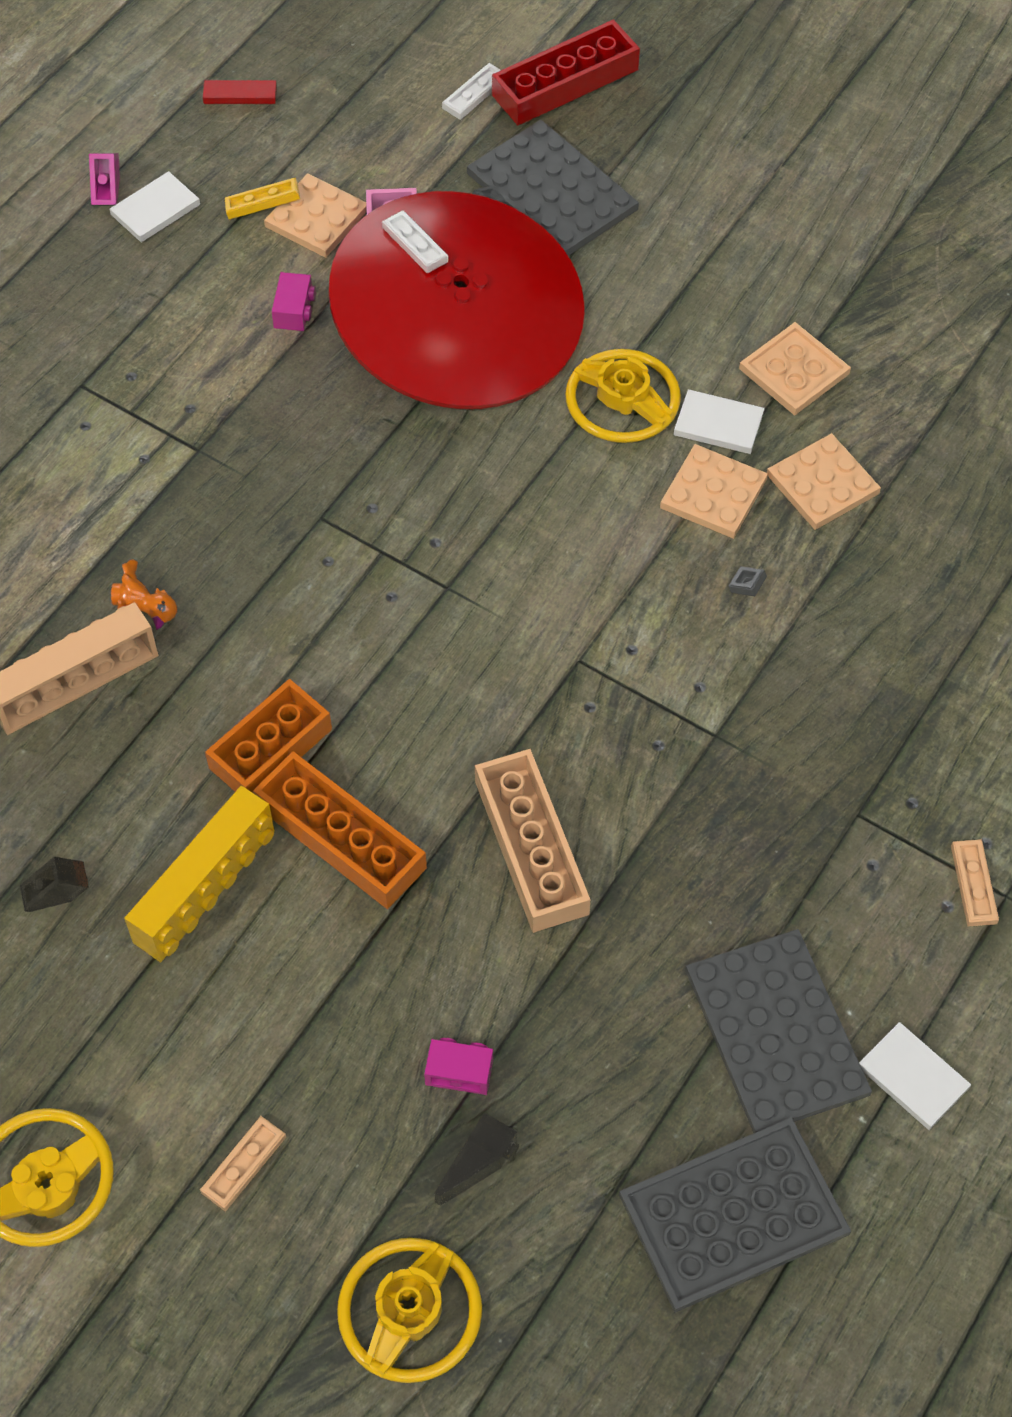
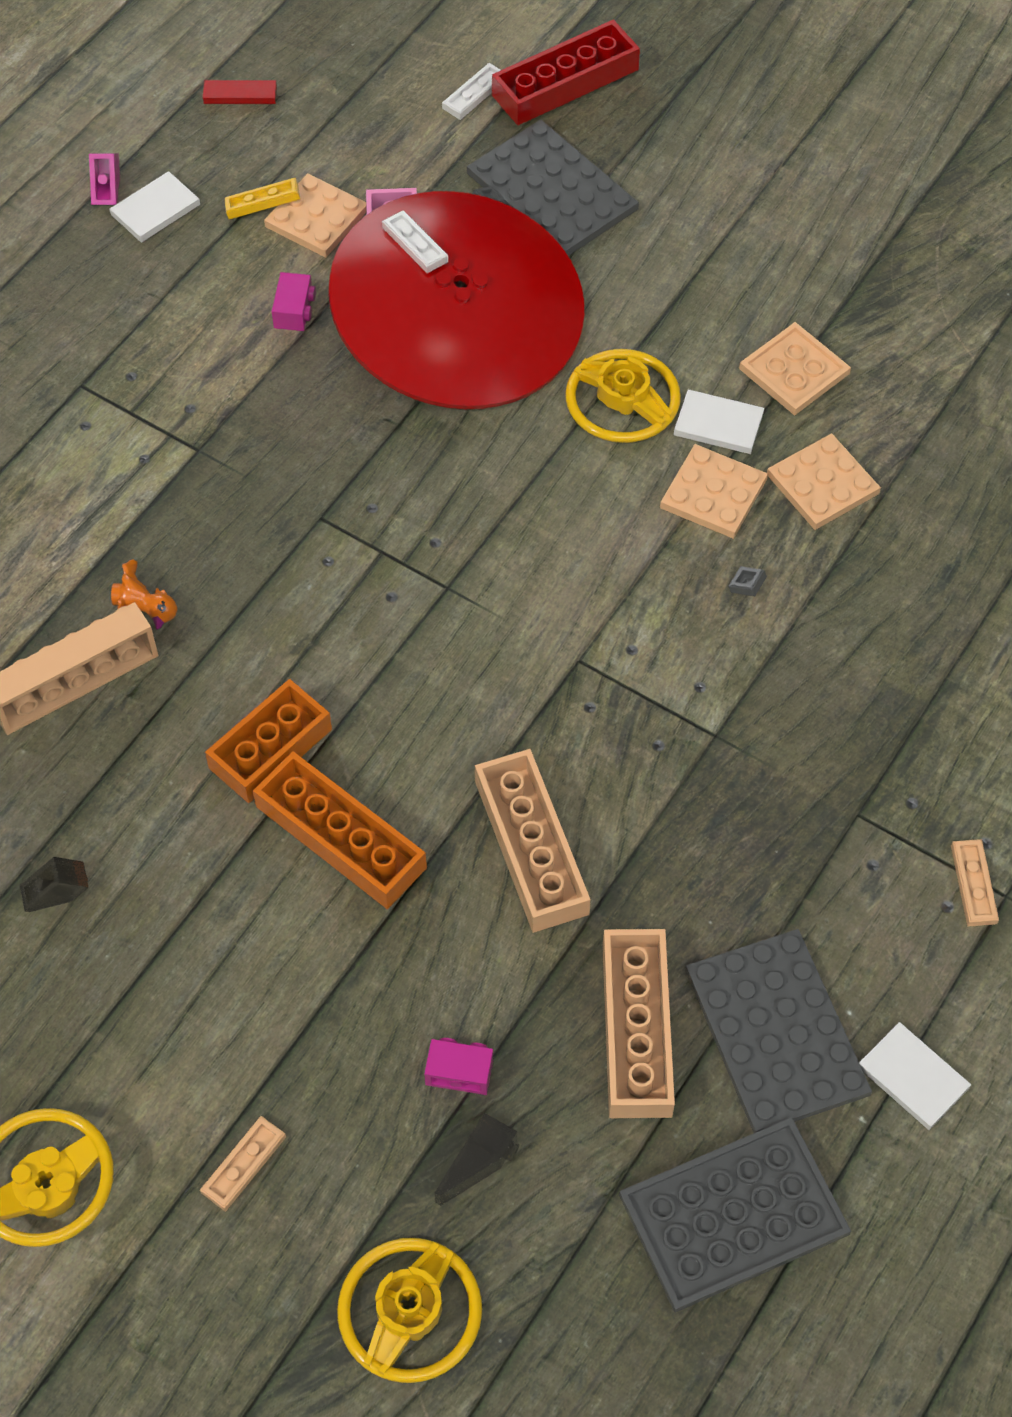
(200, 874): yellow brick -> none
(637, 1024): none -> light nougat brick

